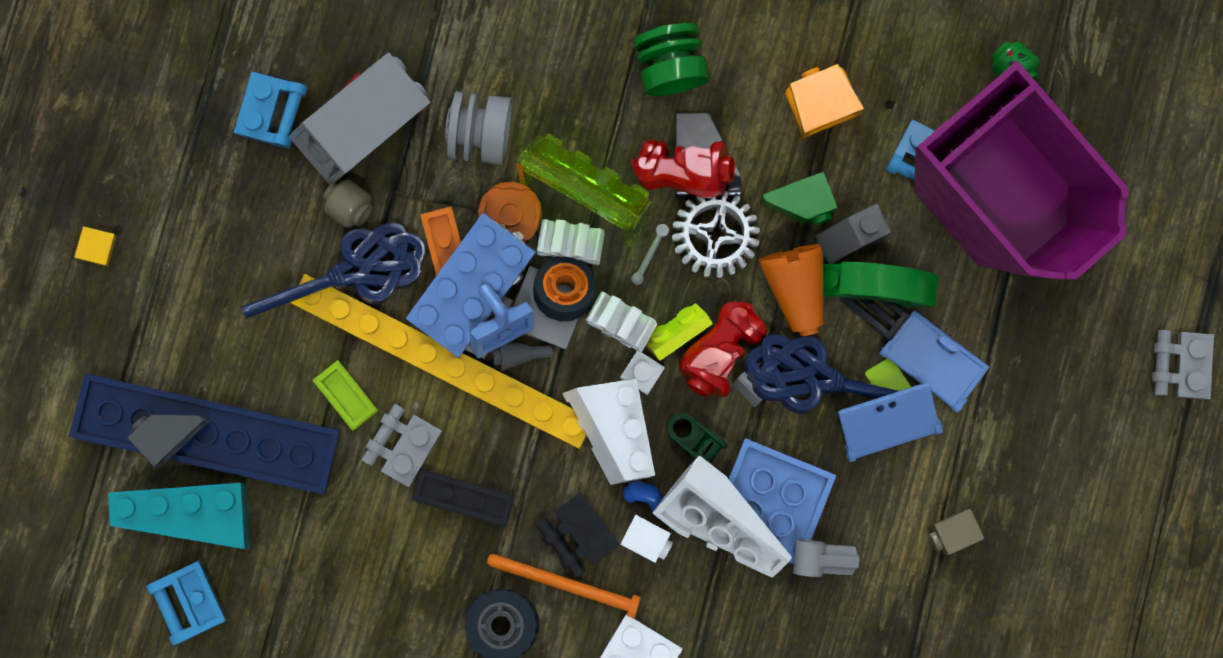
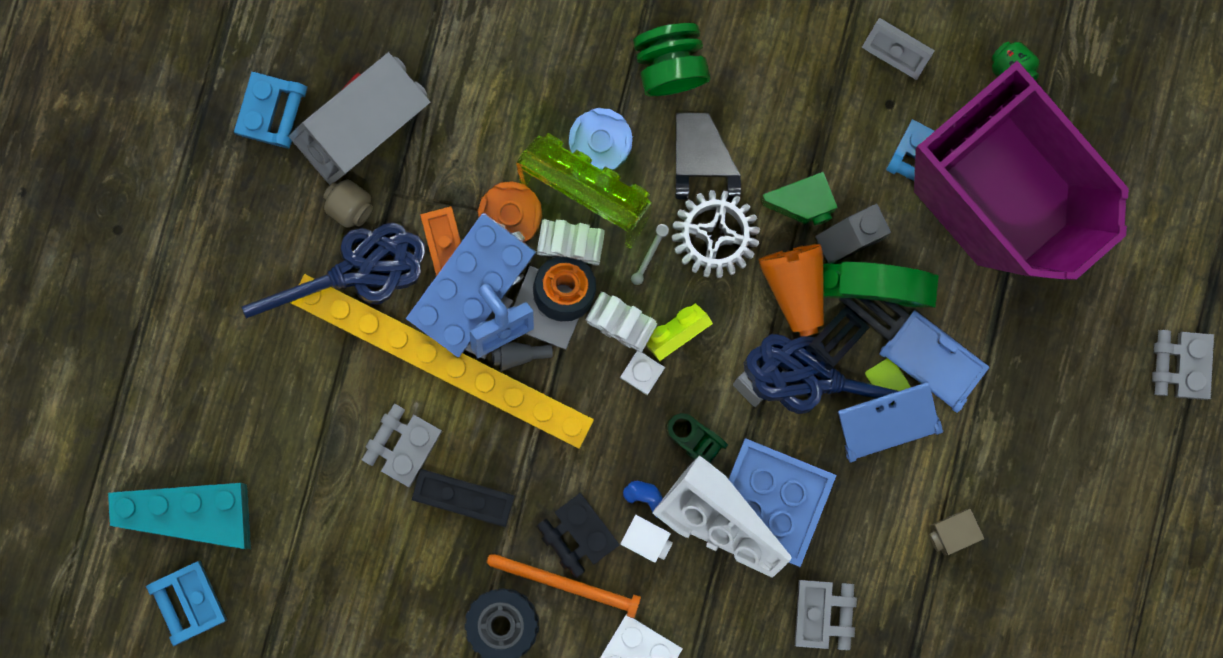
(95, 246): yellow tile -> none
(164, 435): dark grey slope -> none
(231, 442): dark blue plate -> none
(345, 395): lime tile -> none
(479, 128): light grey wheel -> none
(602, 137): none -> light blue tile
(615, 428): white wedge -> none
(691, 169): red animal -> none
(714, 355): red animal -> none
(814, 615): none -> light grey plate
(818, 558): light grey piece -> none
(822, 100): light orange torso -> none
(822, 354): none -> black tile
(898, 48): none -> light grey plate

